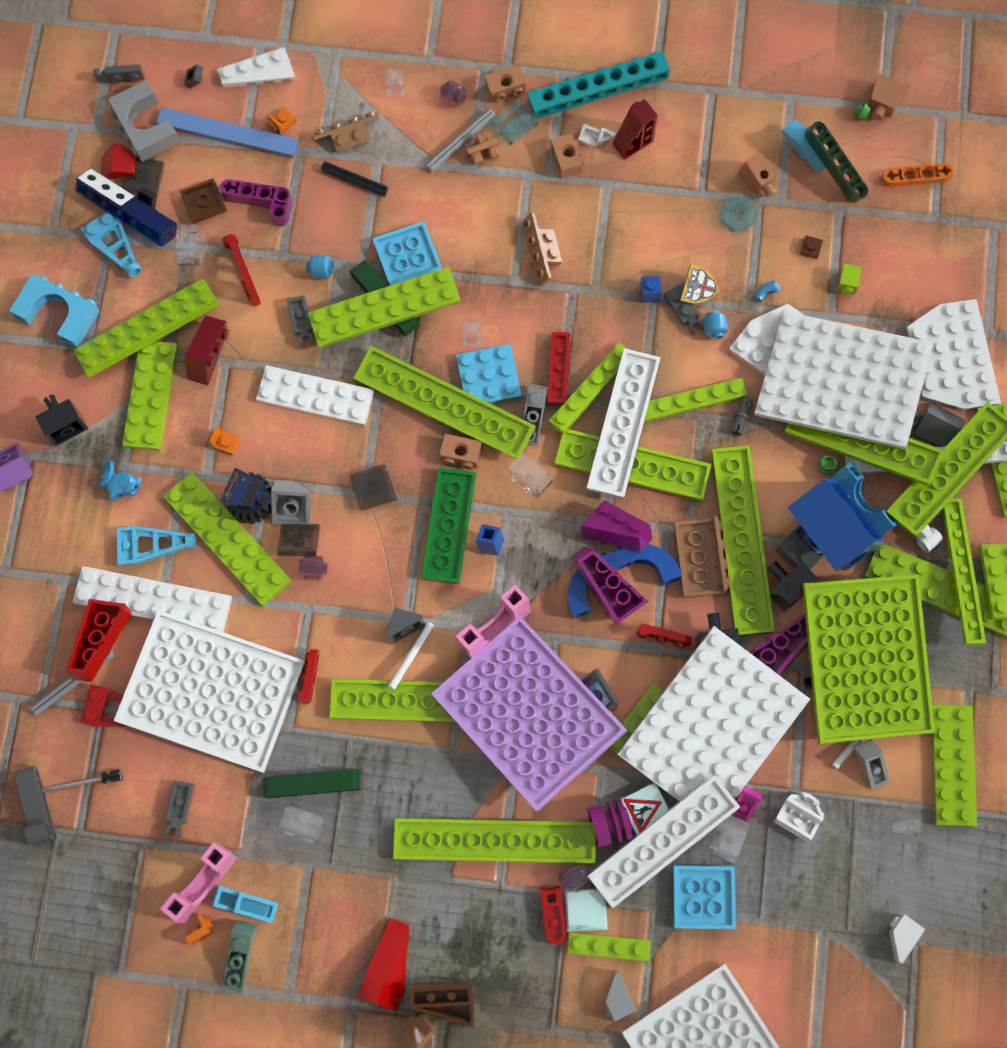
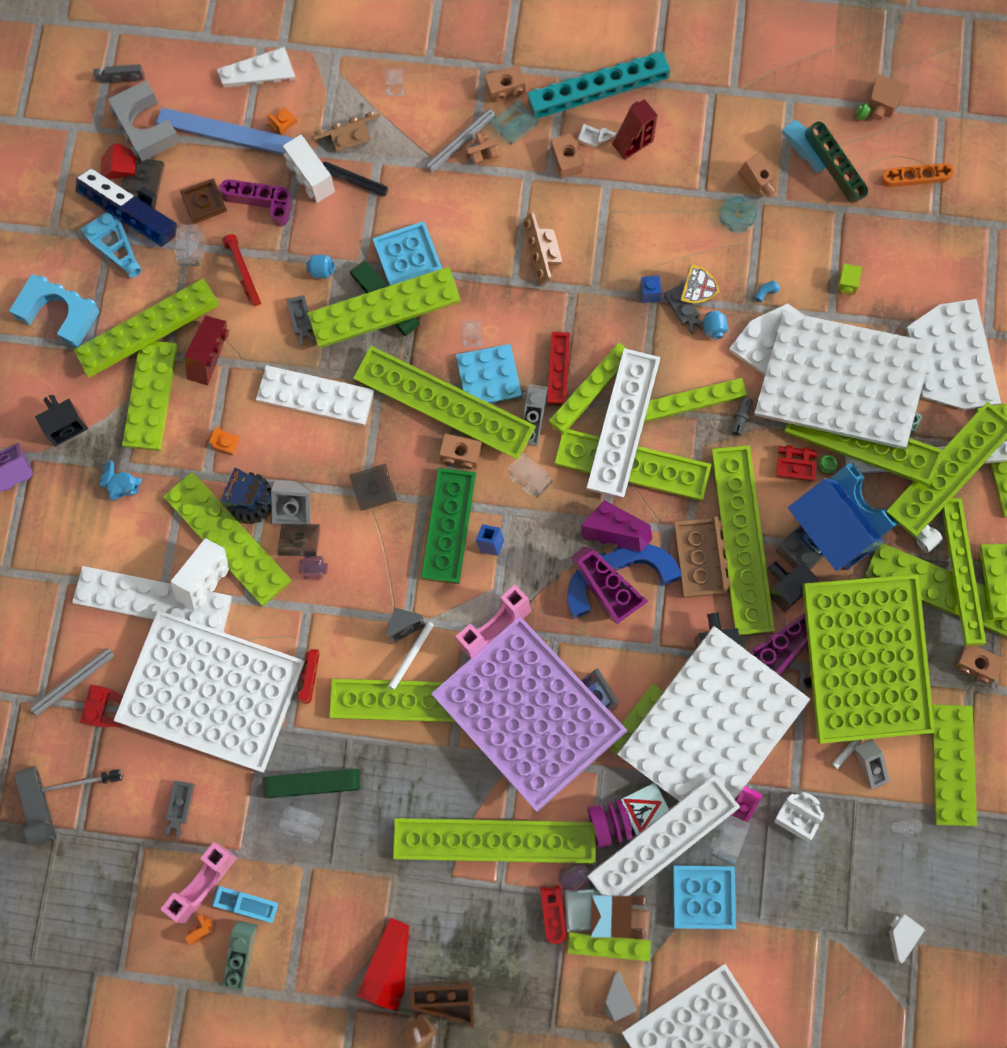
(96, 637): red wedge -> none
(128, 544): medium azure plate -> none
(193, 76): black plate -> none
(200, 574): none -> white brick
(308, 169): none -> white brick
(453, 93): head -> none
(613, 915): none -> reddish brown flag
(664, 635): red plate -> none
(795, 468): none -> red plate
(811, 247): reddish brown plate -> none
(938, 426): dark grey slope -> none
(991, 663): none -> nougat brick

